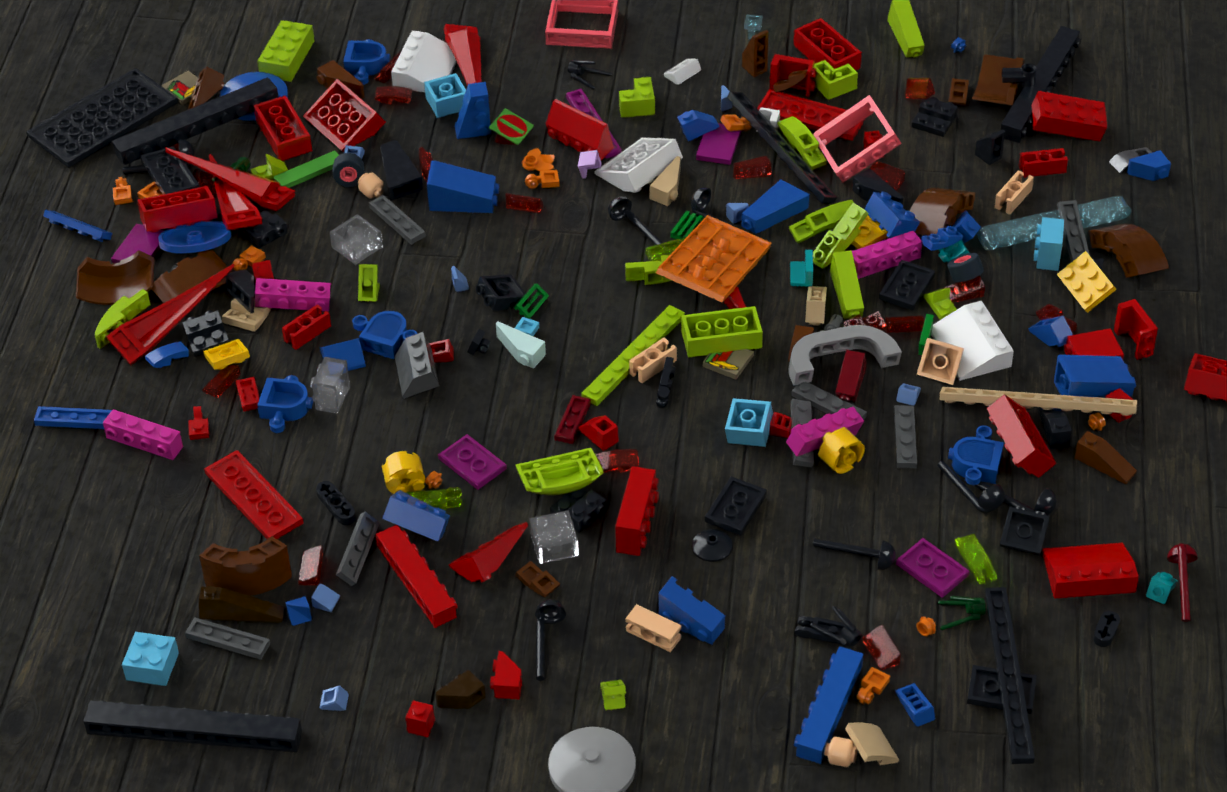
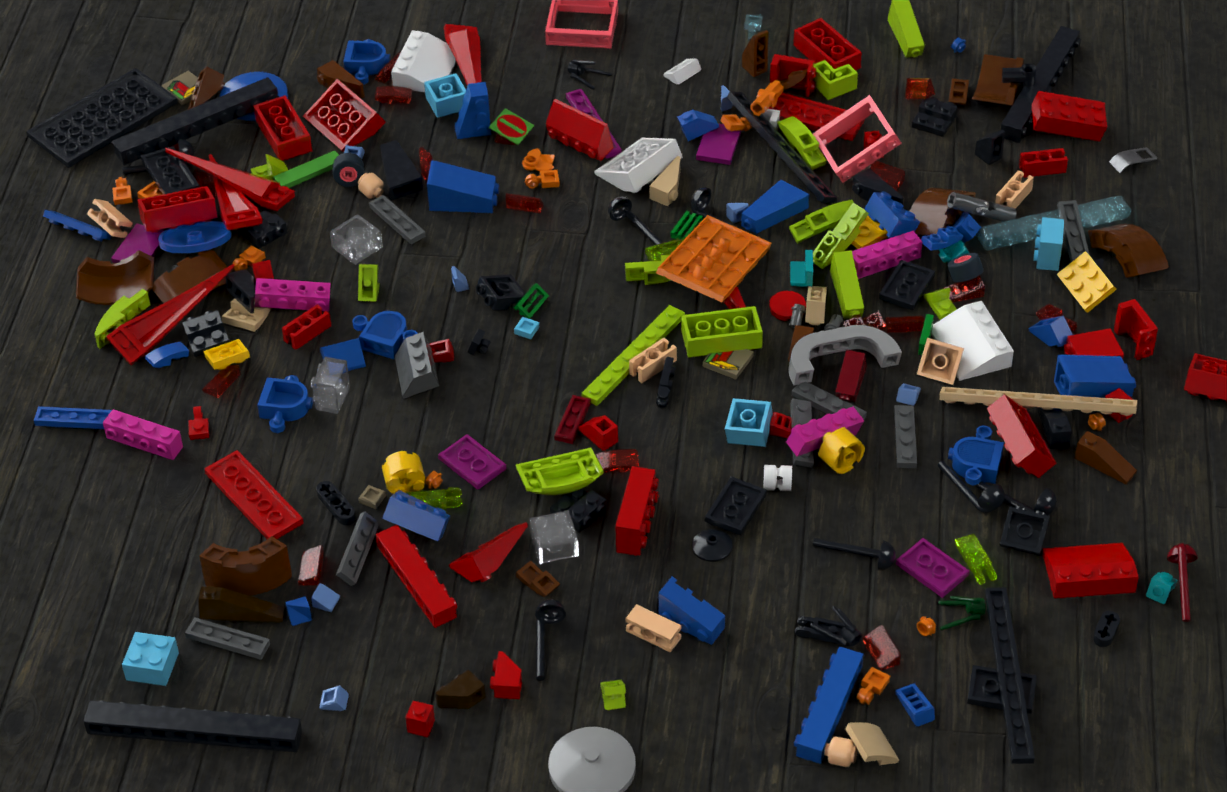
(109, 218): none -> light nougat piece
(242, 164): dark green plant -> none
(248, 393): red plate -> none
(286, 50): lime brick -> none
(372, 497): none -> dark tan tile
(523, 347): light aqua slope -> none
(587, 161): lavender panel -> none
(638, 101): lime brick -> none
(758, 167): clear red slope -> none
(767, 98): none -> orange piece
(770, 477): none -> white wheel
(782, 303): none -> red tile
(797, 315): none -> dark grey pin
(981, 207): none -> dark grey piece
(1150, 166): blue slope -> none

